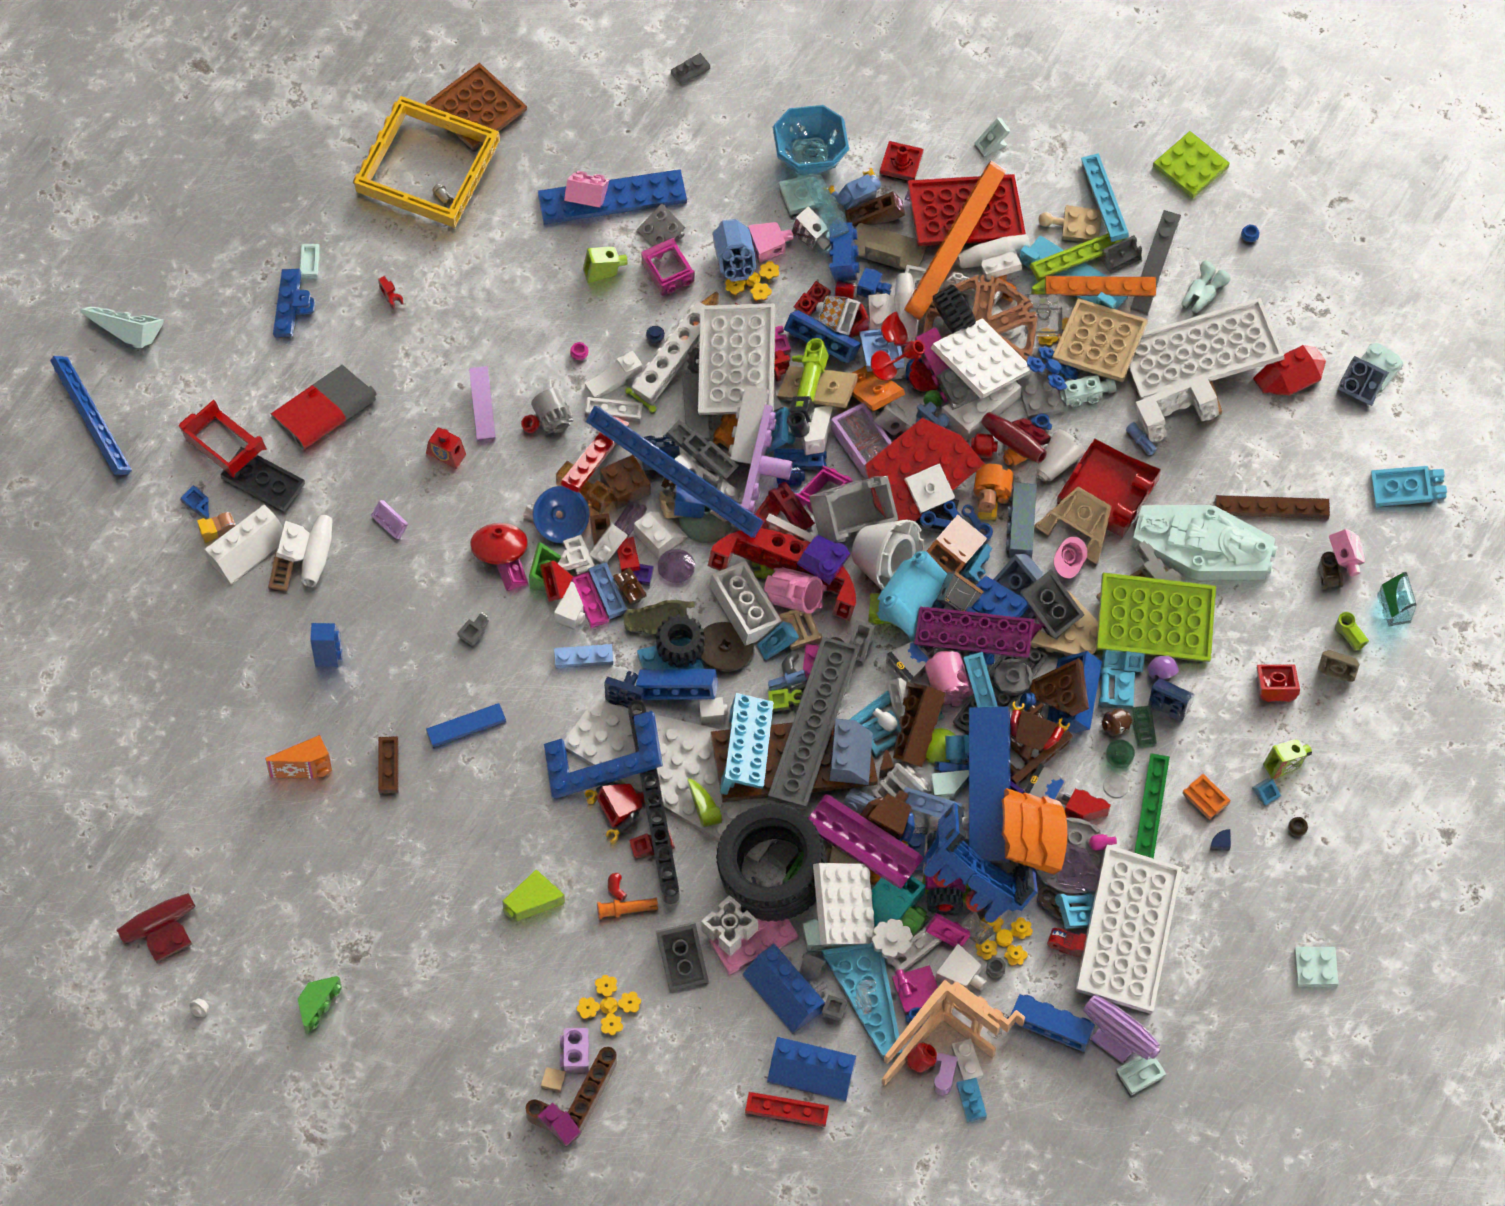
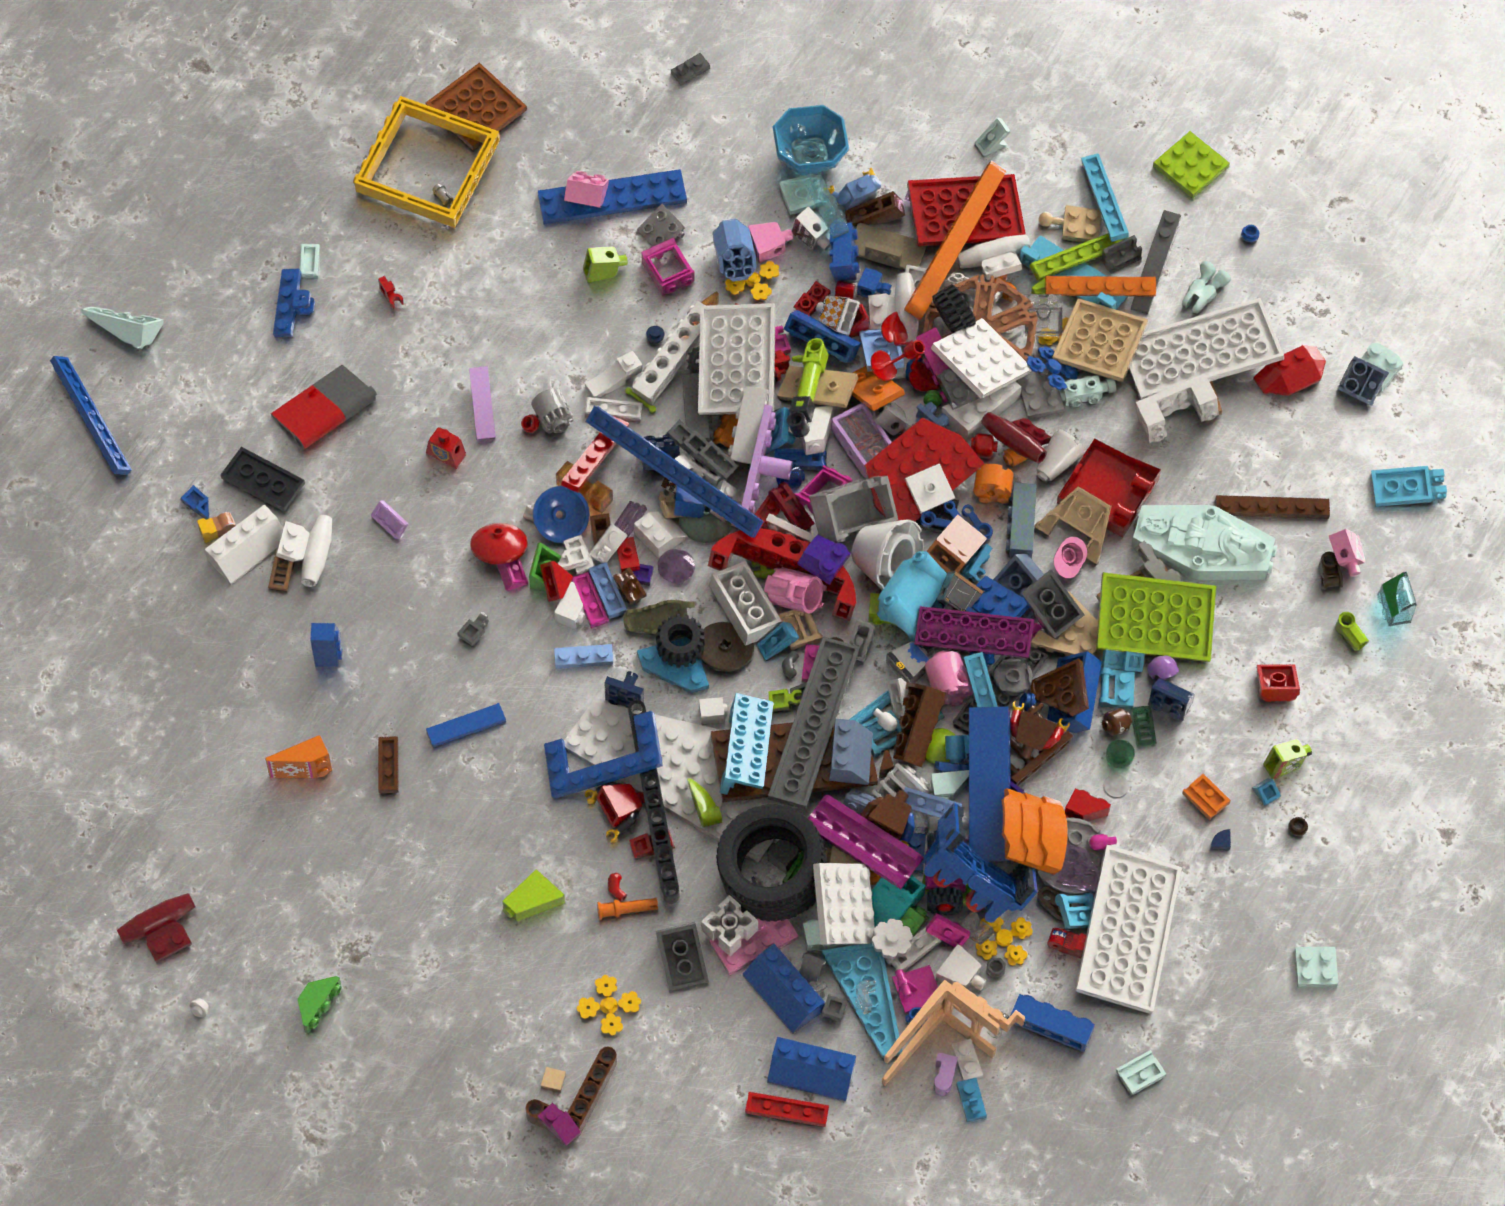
(195, 423): red piece -> none
(579, 351): dark pink plate -> none
(579, 1050): lavender brick -> none
(626, 481): reddish brown brick -> none
(678, 683): blue brick -> none
(787, 680): medium blue axle -> none
(902, 158): red plate -> none
(922, 1057): red head -> none
(987, 505): nougat leg -> none
(1042, 418): blue plate -> none
(1047, 784): torso -> none
(1119, 1032): lavender plate -> none
(1141, 438): medium blue axle -> none
(1152, 805): green plate -> none
(1338, 665): dark tan slope -> none

